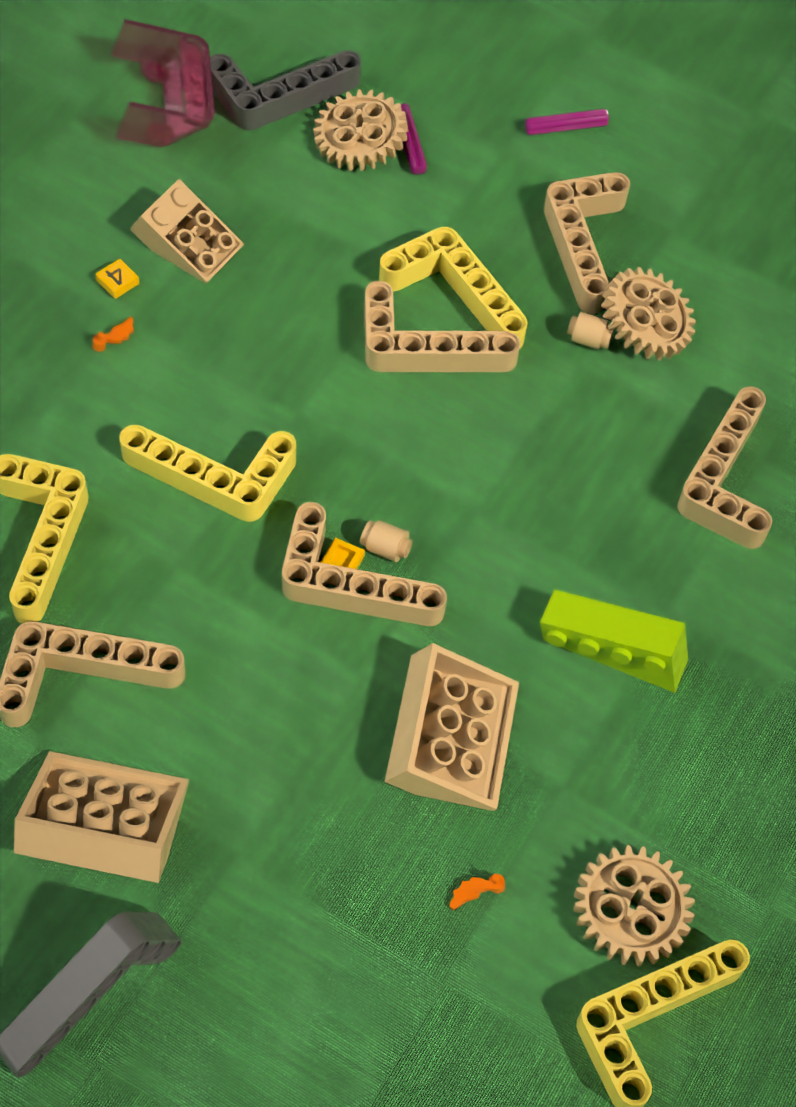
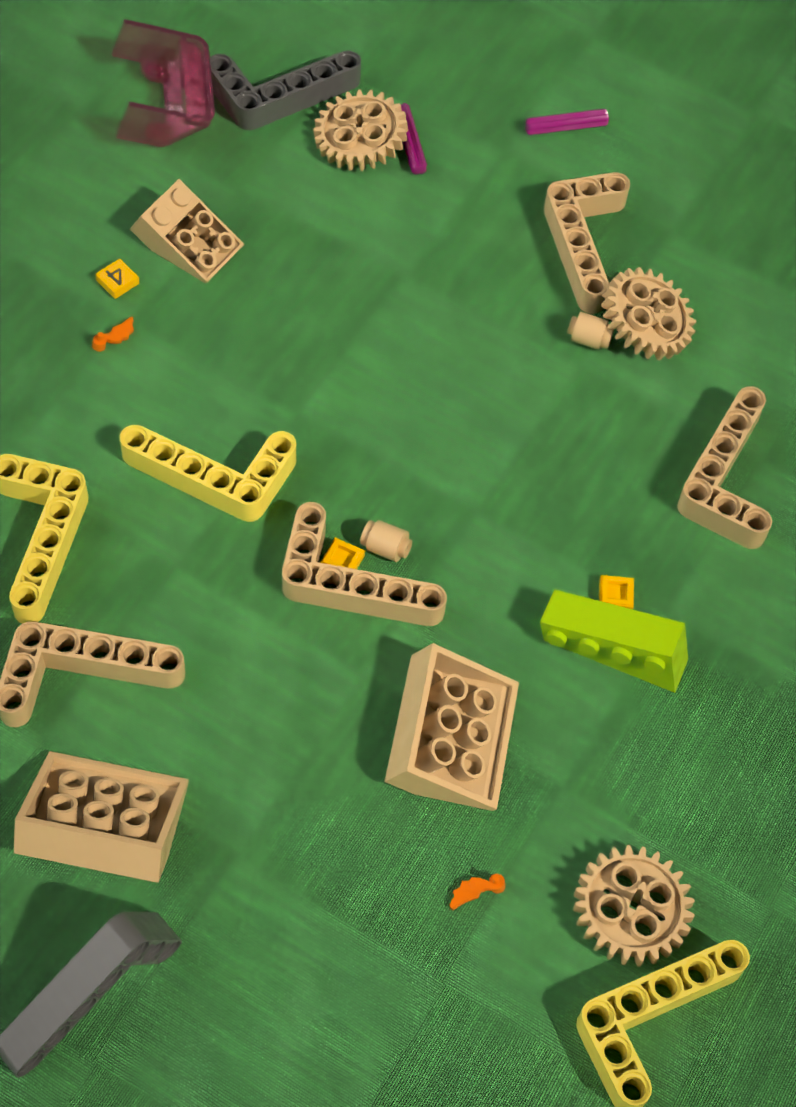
(430, 349): tan beam -> none
(448, 253): light yellow beam -> none
(617, 590): none -> yellow tile

